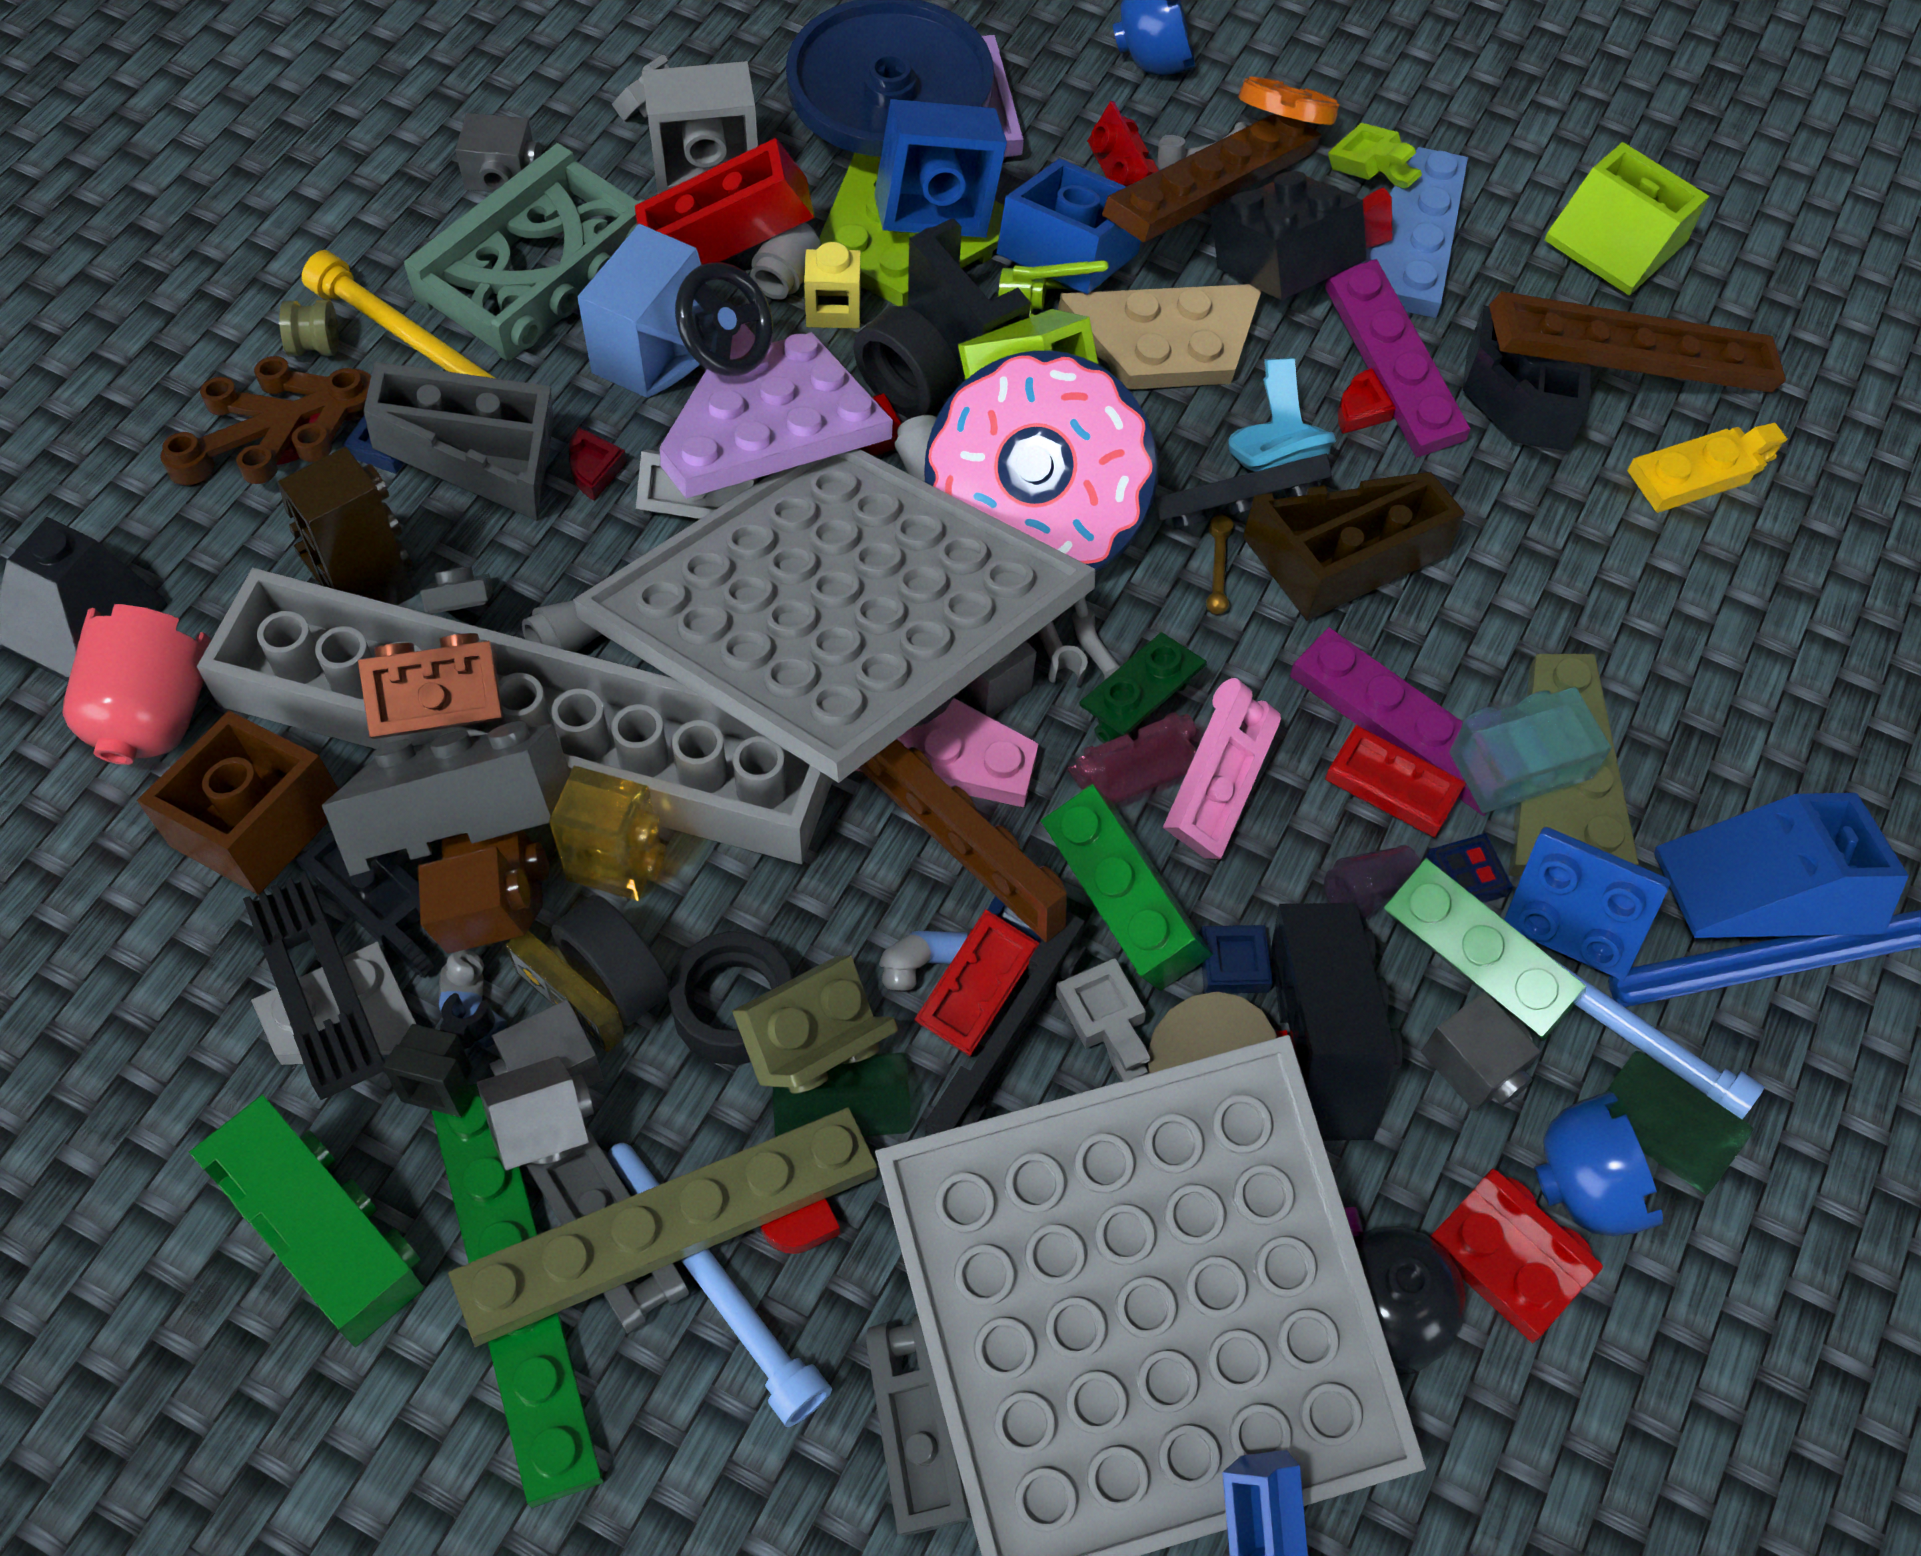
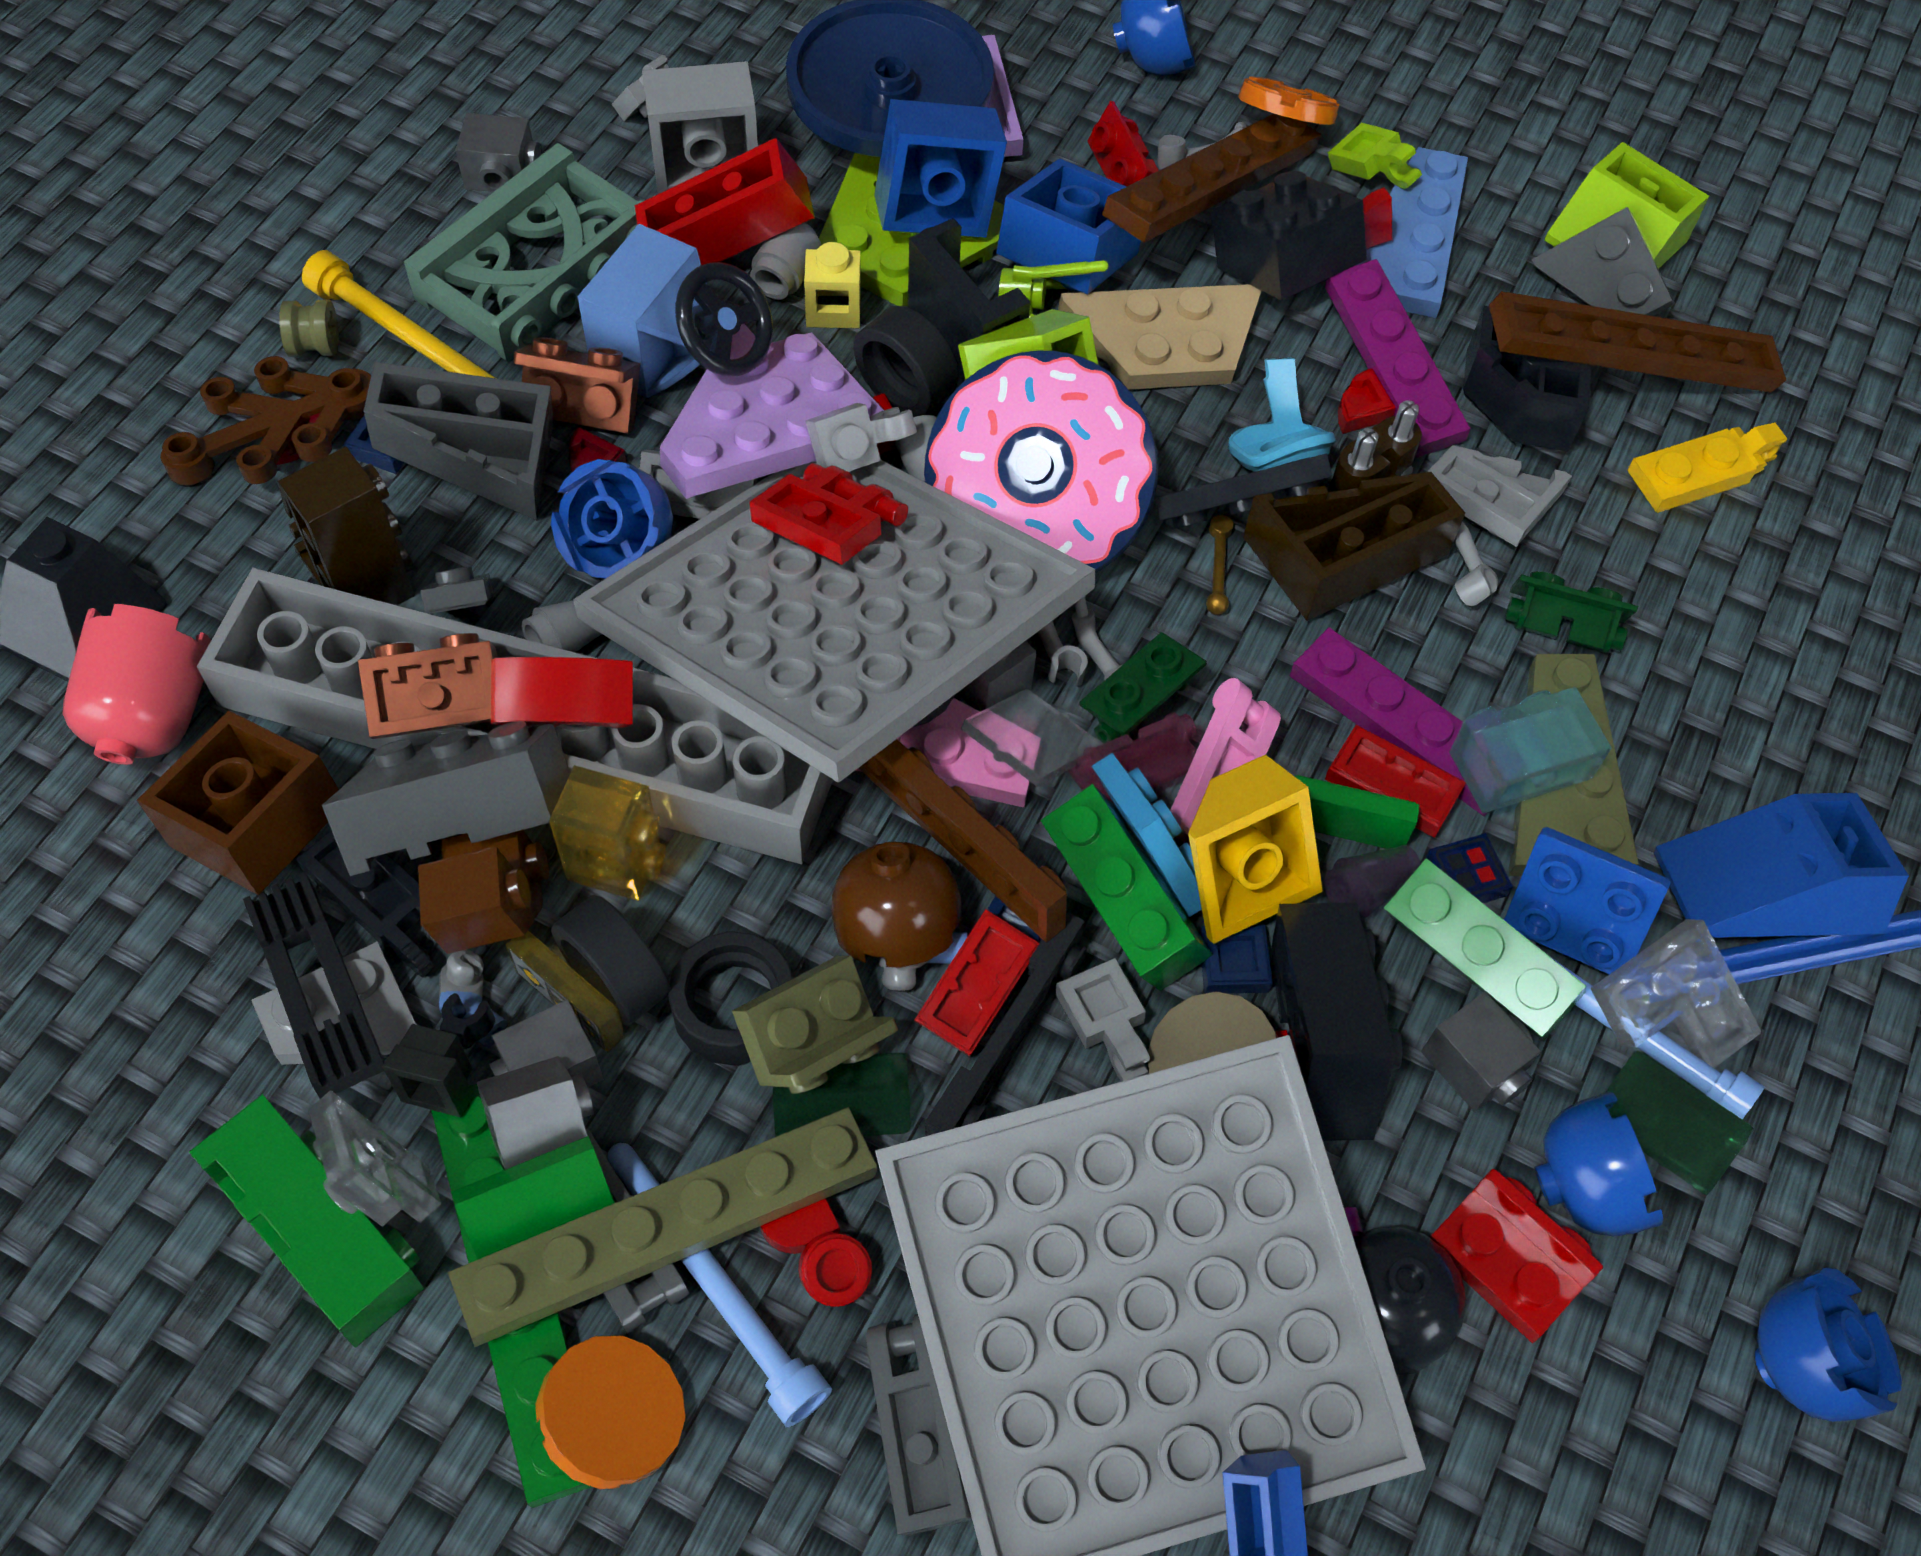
(369, 1167): none -> clear plate
(532, 1197): none -> green tile
(562, 691): none -> red slope
(585, 387): none -> copper bracket
(610, 517): none -> blue cylinder
(610, 1412): none -> orange tile
(827, 511): none -> red plate
(835, 1269): none -> red tile
(851, 437): none -> light grey plate
(896, 904): none -> reddish brown cylinder
(1030, 736): none -> clear piece
(1153, 827): none -> dark azure plate
(1253, 847): none -> yellow slope
(1360, 814): none -> green tile
(1380, 451): none -> dark brown piece
(1481, 579): none -> light grey piece
(1497, 492): none -> light grey wing
(1592, 613): none -> dark green hinge
(1609, 267): none -> dark grey wing
(1684, 982): none -> clear plate
(1825, 1350): none -> blue cylinder

